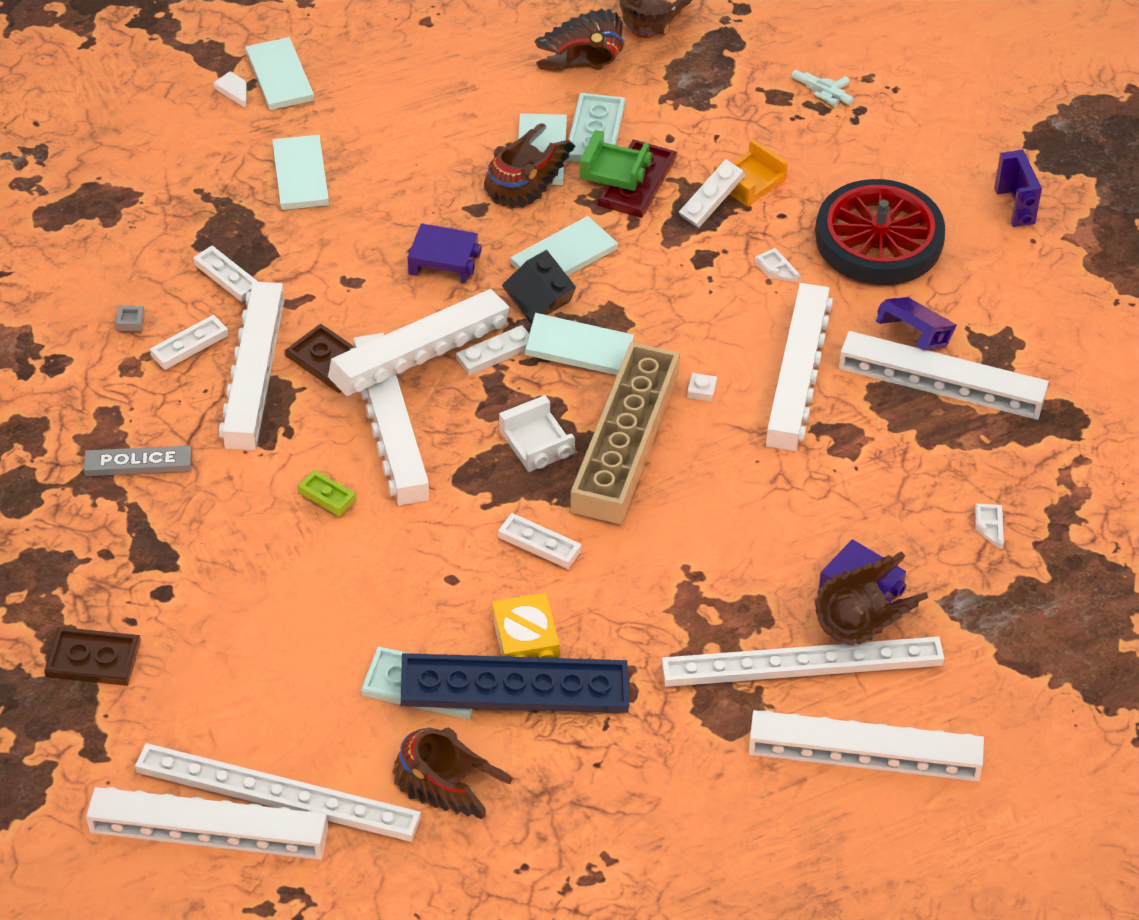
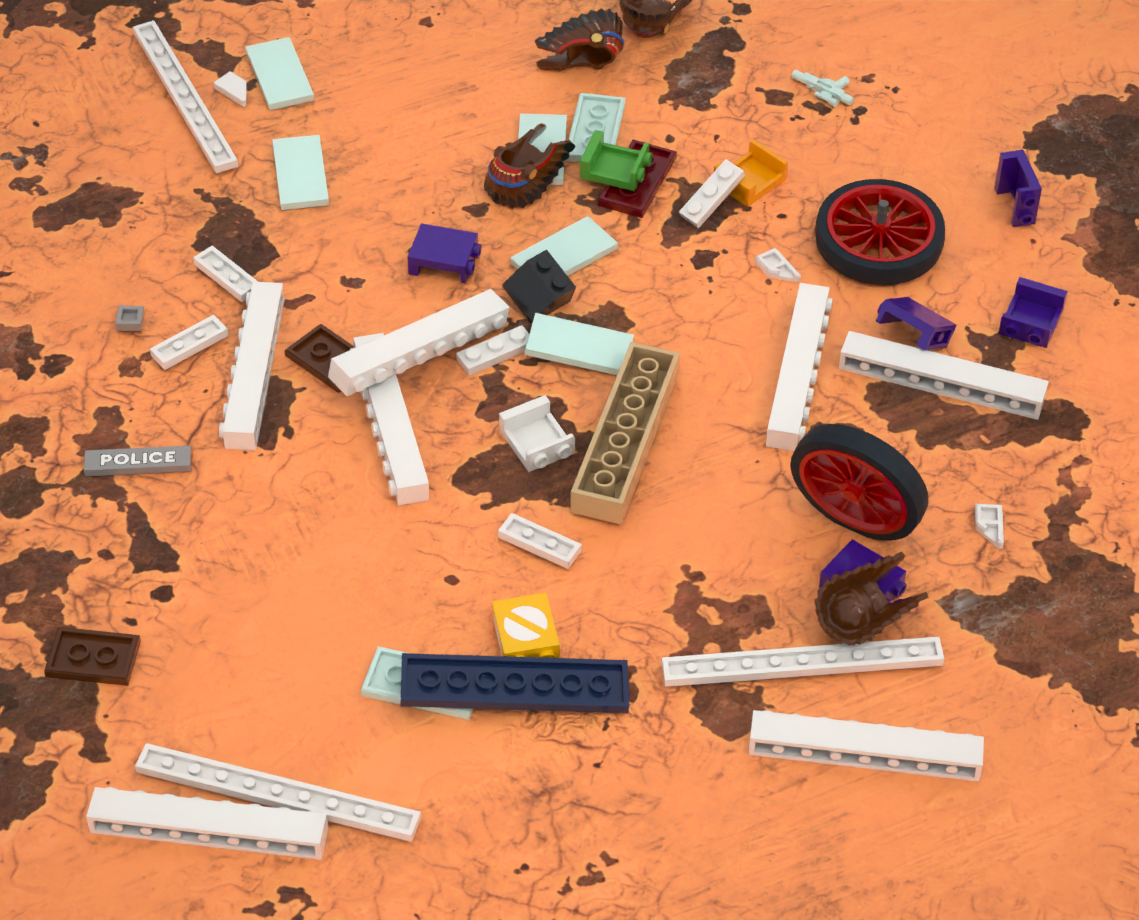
(185, 97): none -> white plate
(327, 492): lime plate -> none
(435, 764): reddish brown piece -> none
(702, 387): white plate -> none
(859, 482): none -> wheel
(1033, 312): none -> dark purple panel

